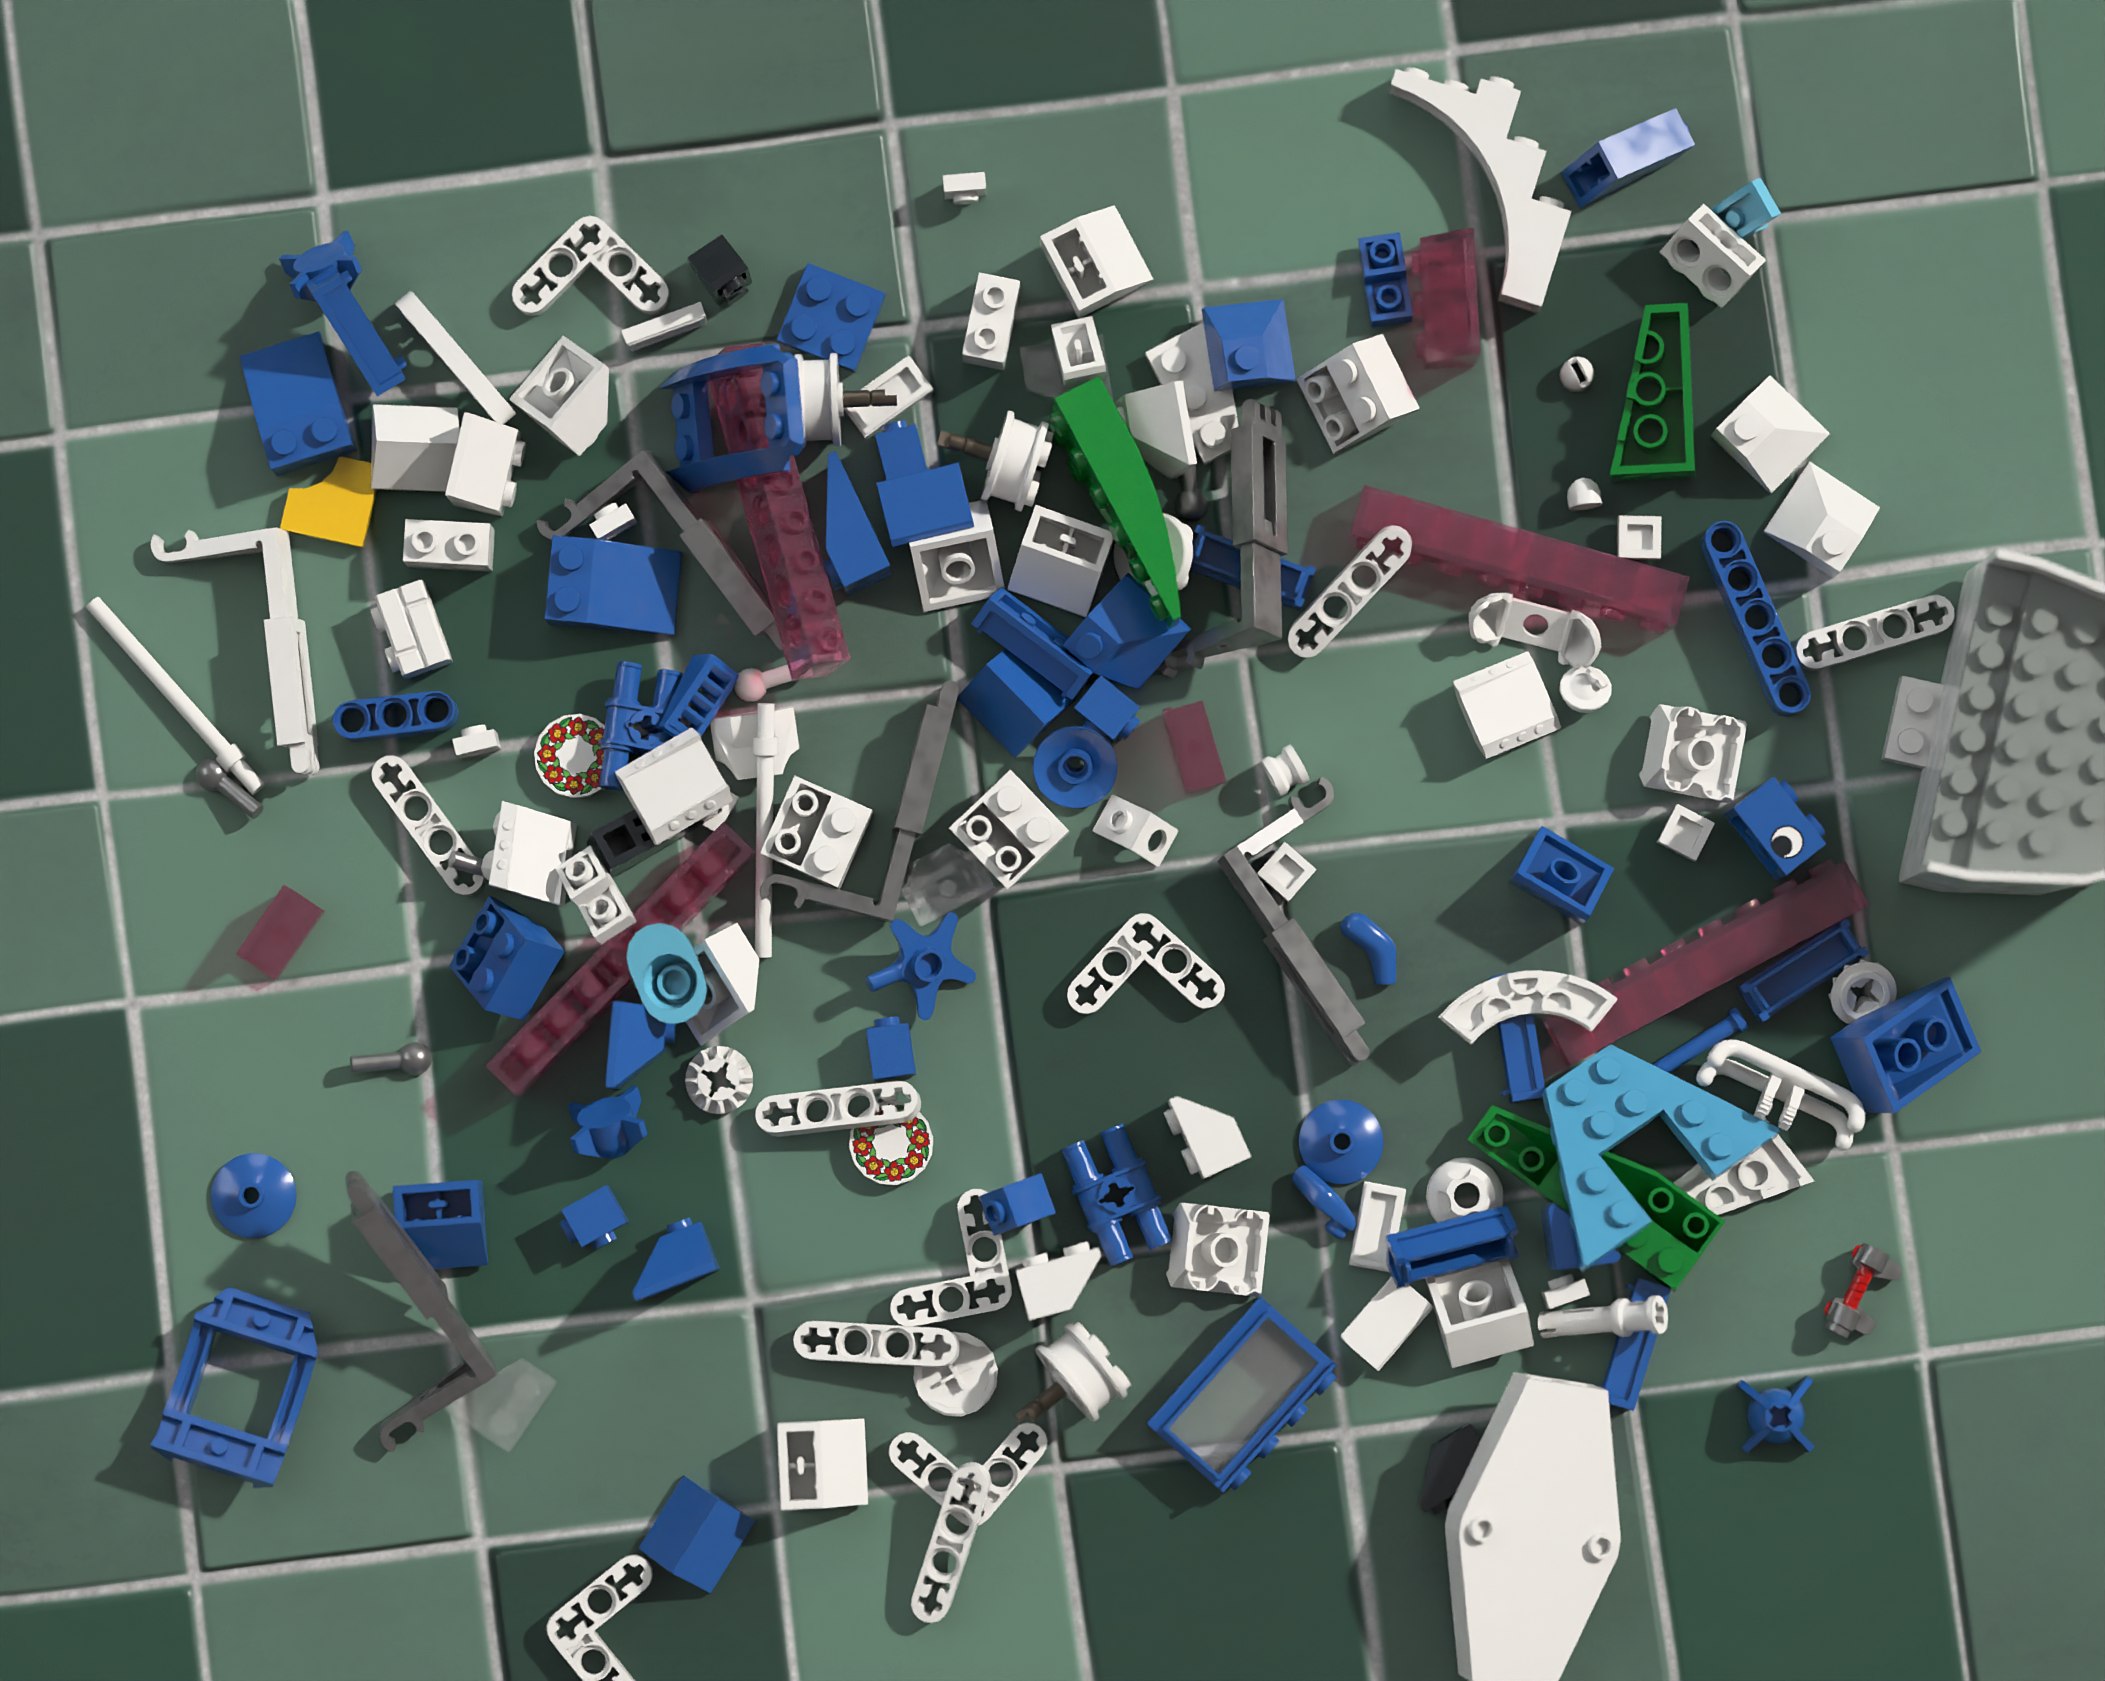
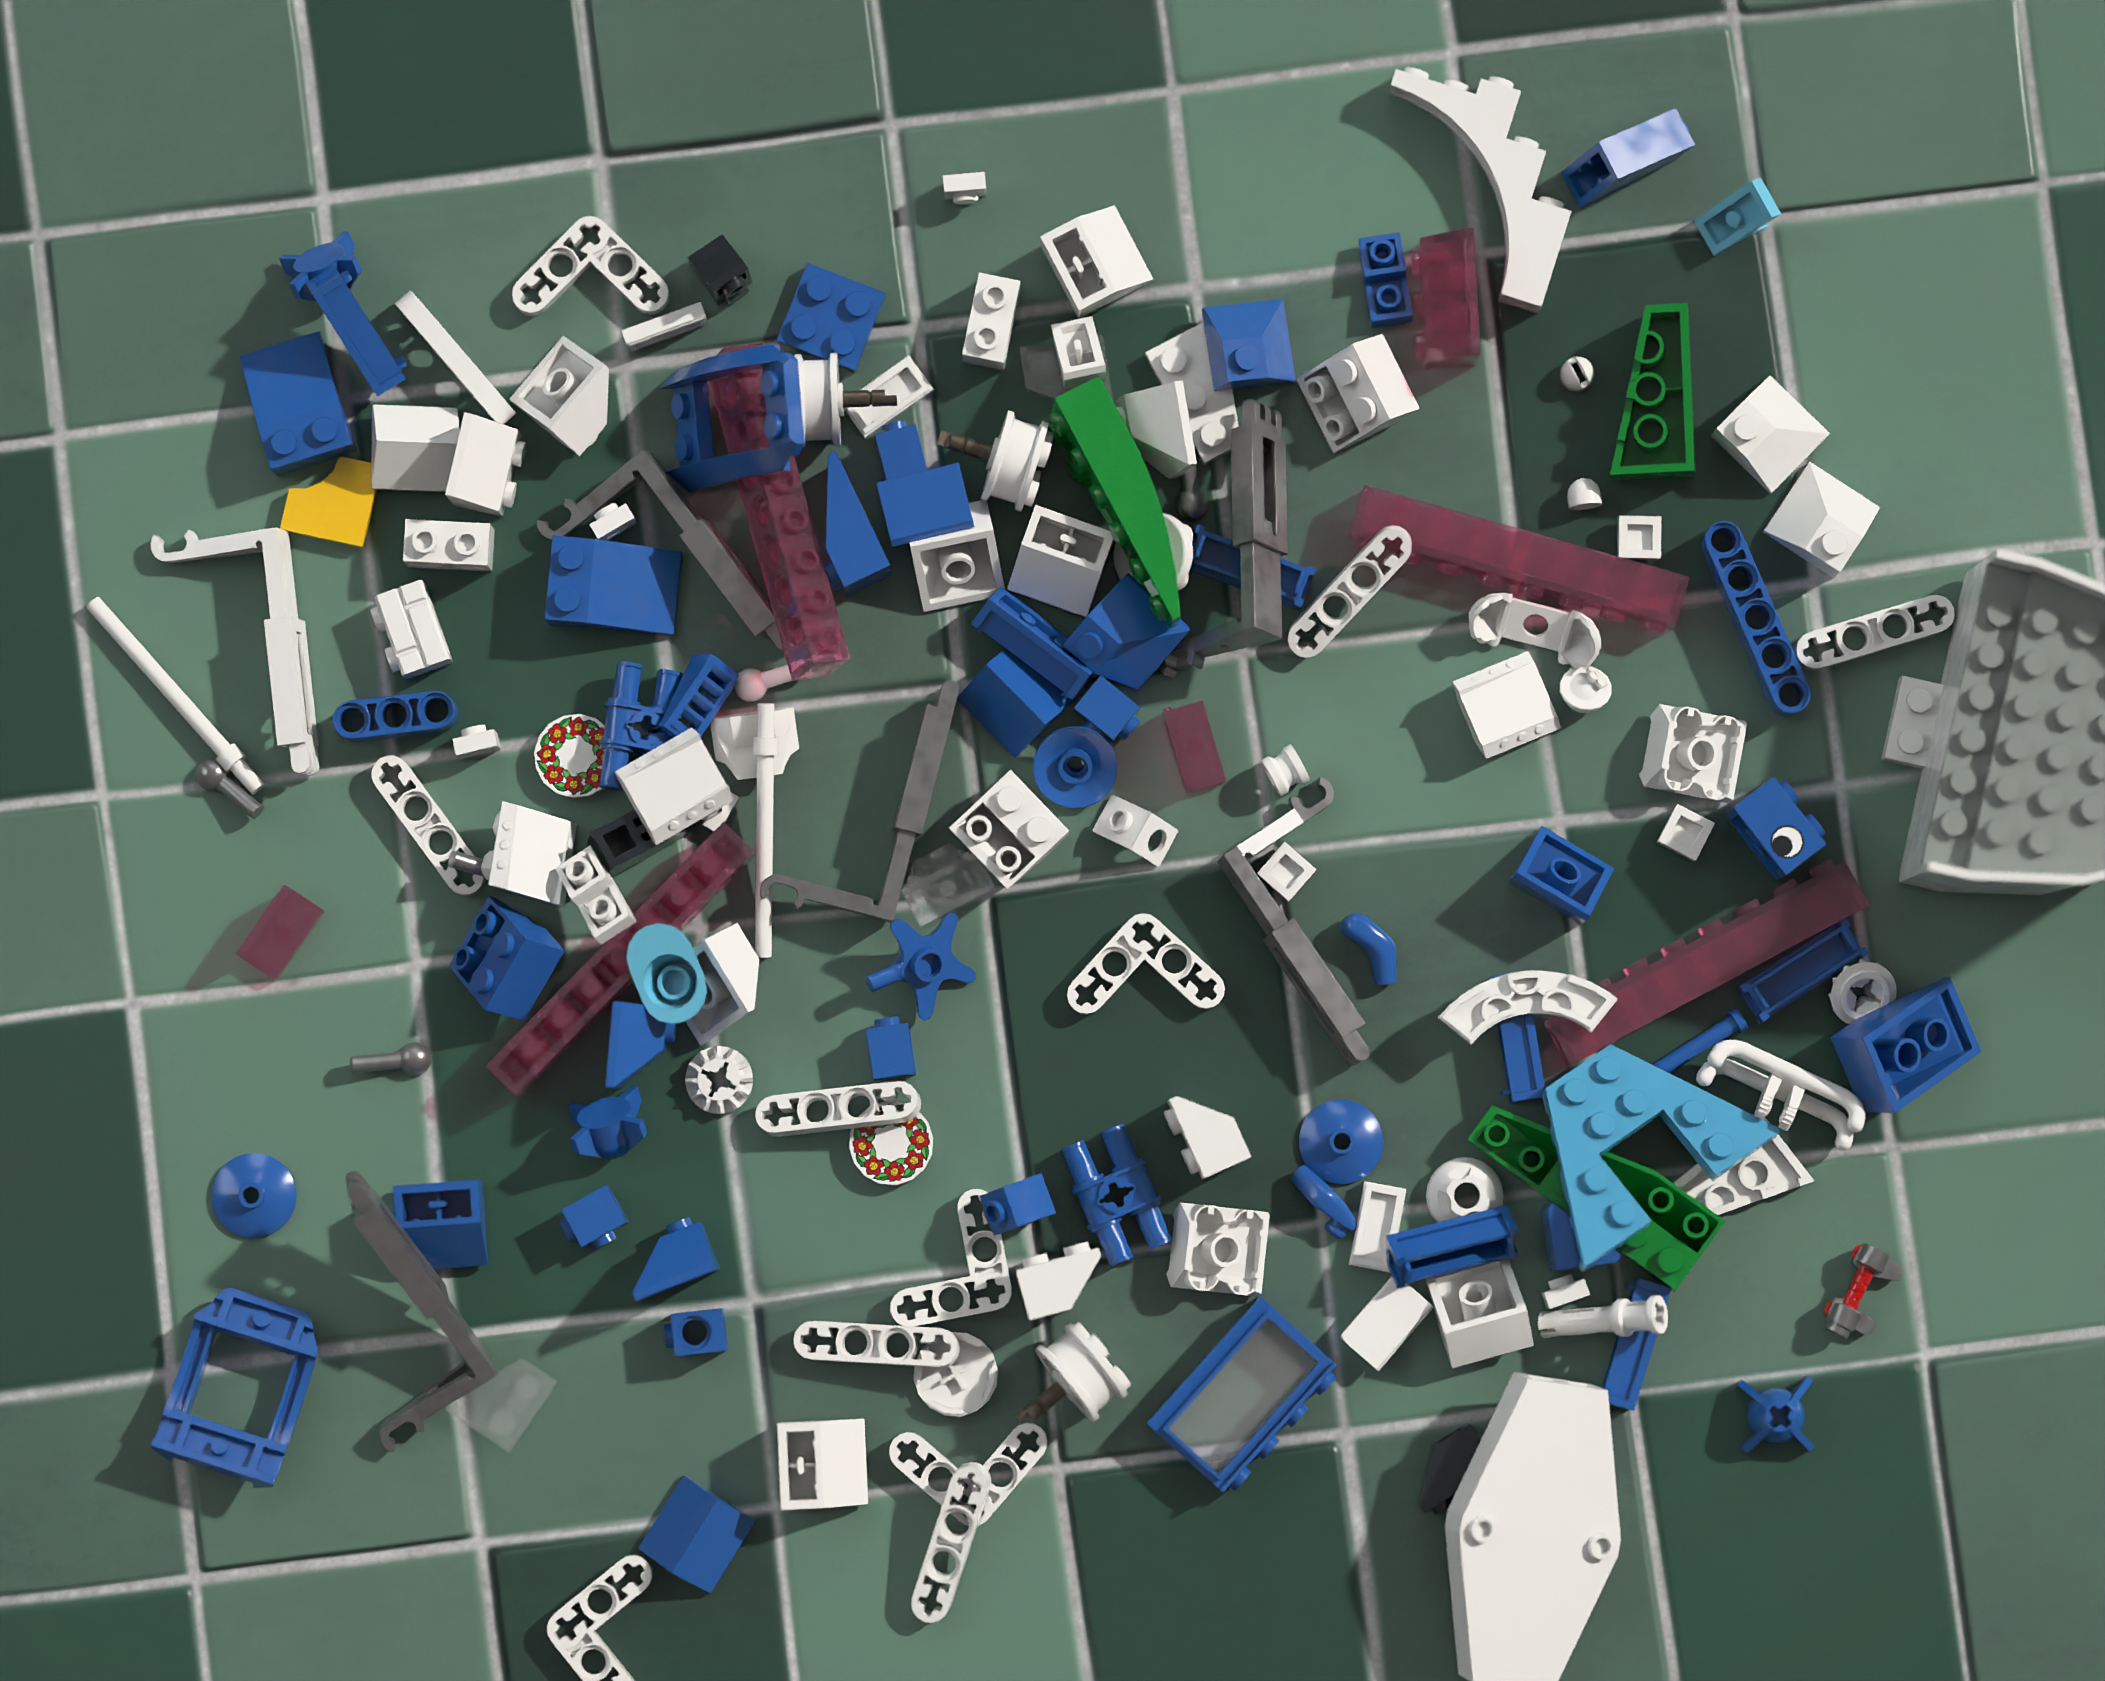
(716, 1332): none -> blue brick
(817, 832): white slope -> none
(1719, 249): white brick -> none

